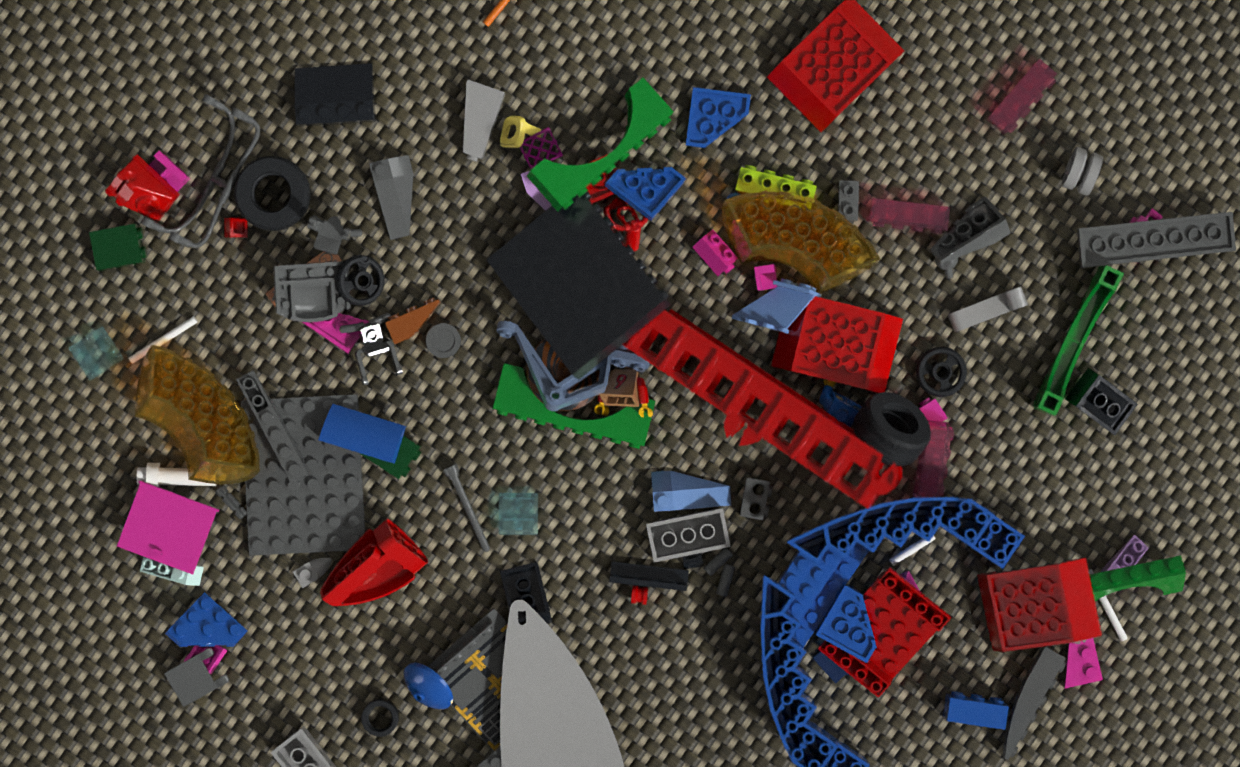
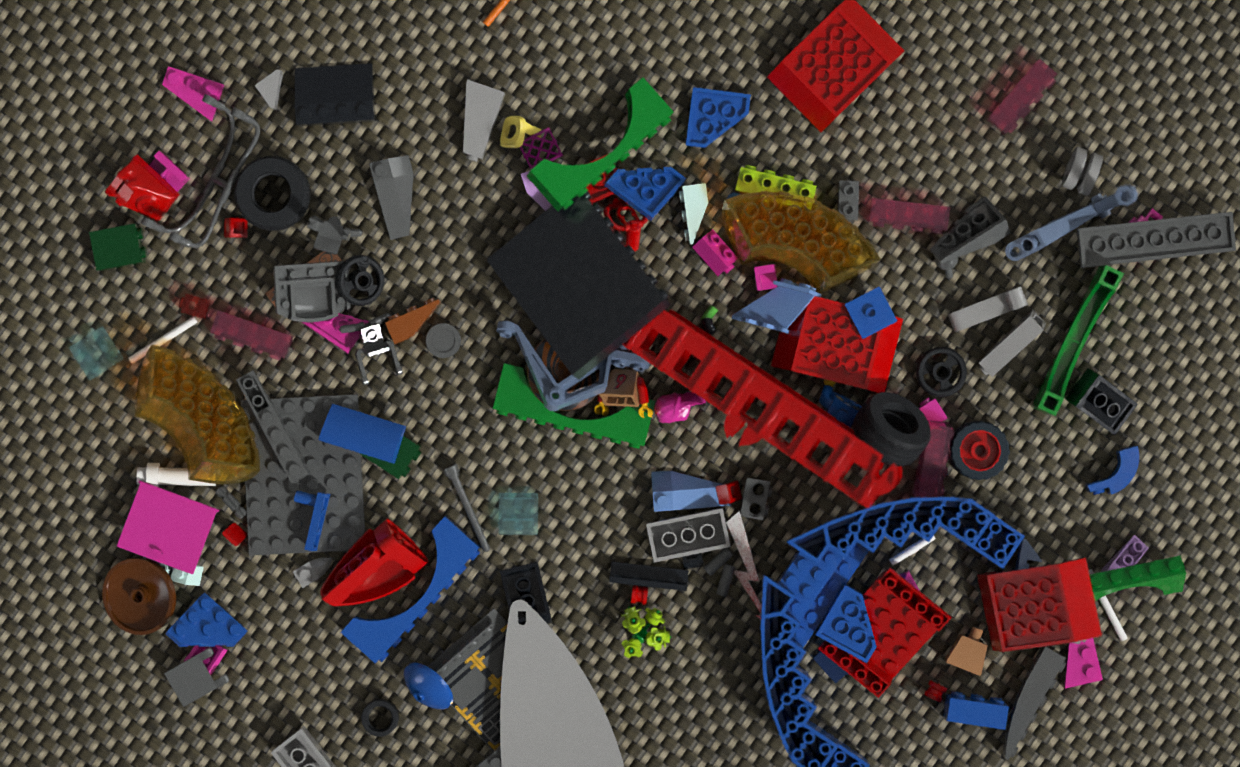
(139, 596): none -> reddish brown dish
(192, 90): none -> dark pink wing
(201, 306): none -> clear red brick
(234, 534): none -> red slope
(251, 334): none -> clear pink brick
(270, 88): none -> light grey slope
(320, 505): none -> blue piece
(378, 635): none -> blue arch
(634, 624): none -> lime plant
(675, 406): none -> dark pink hair
(695, 204): none -> light aqua slope
(706, 320): none -> arm
(728, 492): none -> red slope
(739, 535): none -> white sticker
(870, 312): none -> blue plate
(935, 691): none -> red wheel
(968, 652): none -> medium nougat torso
(979, 450): none -> wheel
(1012, 343): none -> light grey slope
(1025, 553): none -> sand blue slope
(1061, 226): none -> sand blue piece
(1123, 474): none -> blue arch

